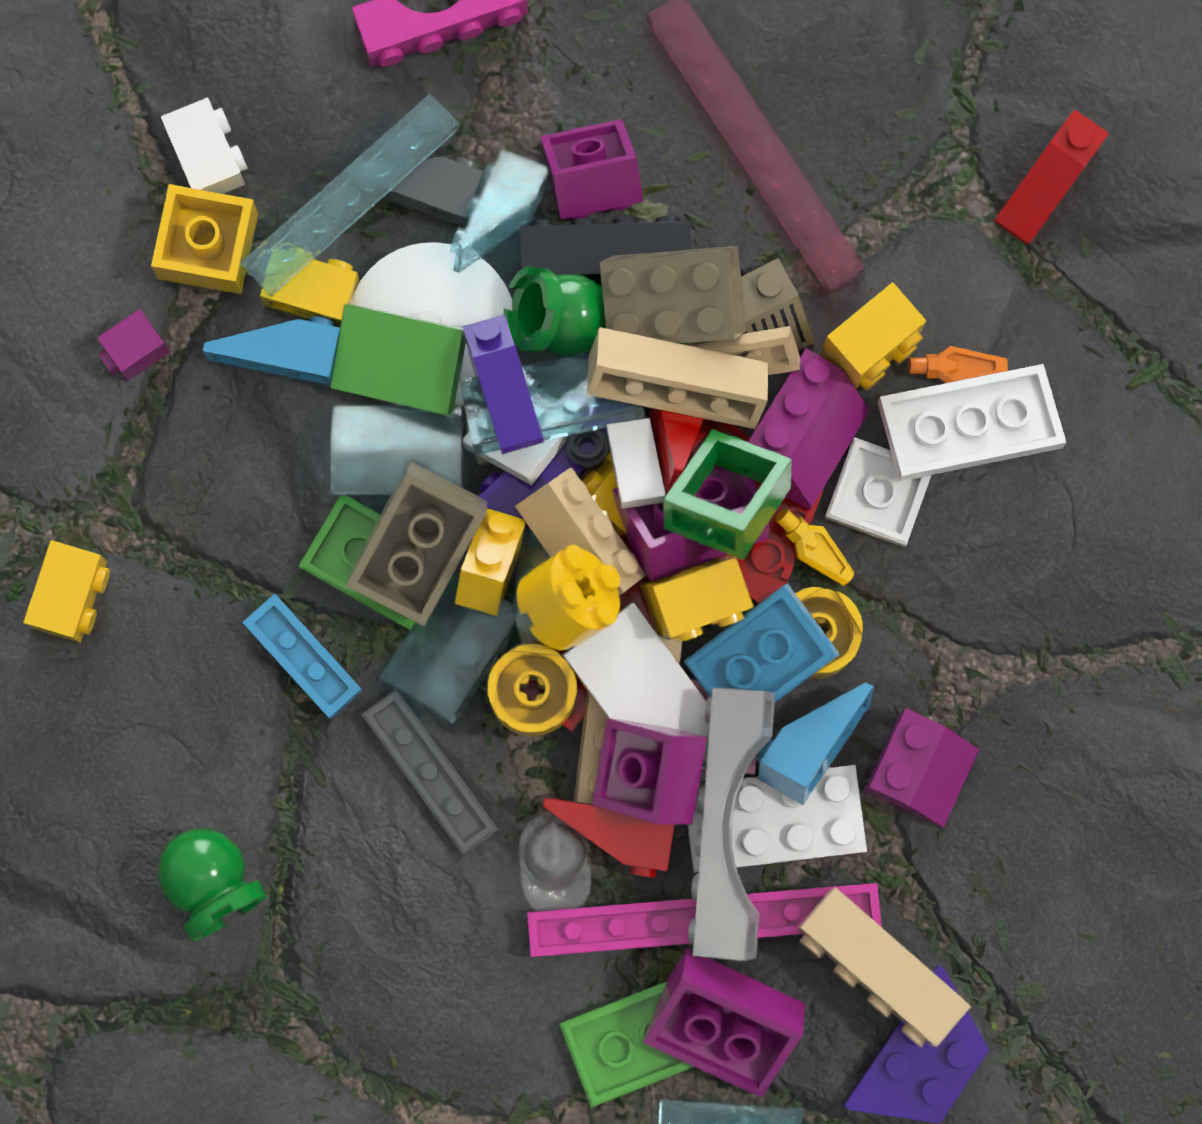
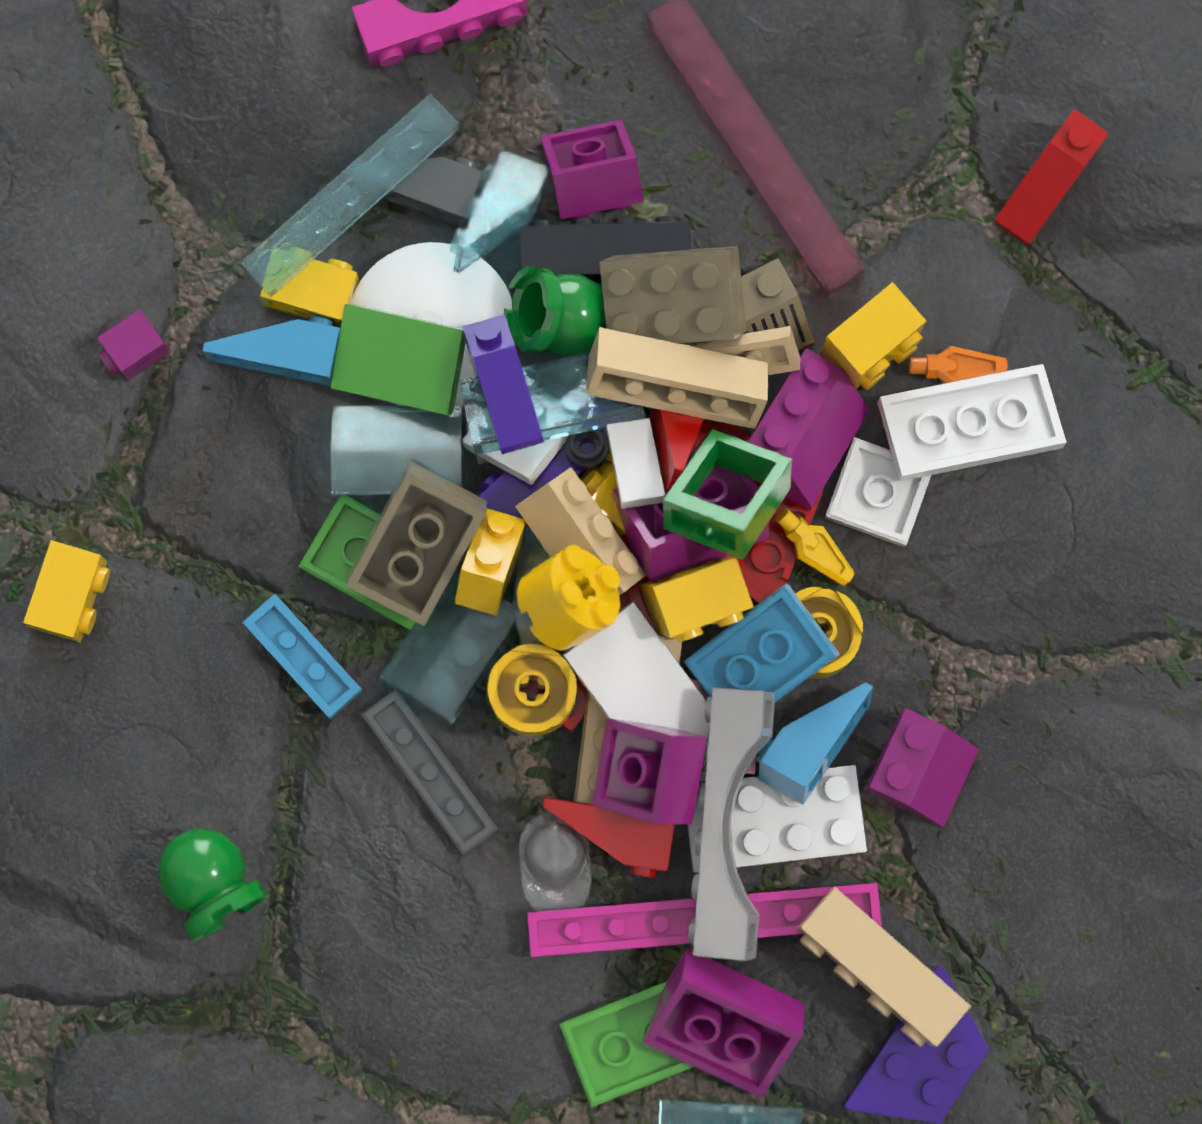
(203, 149): white brick -> none
(204, 239): yellow brick -> none

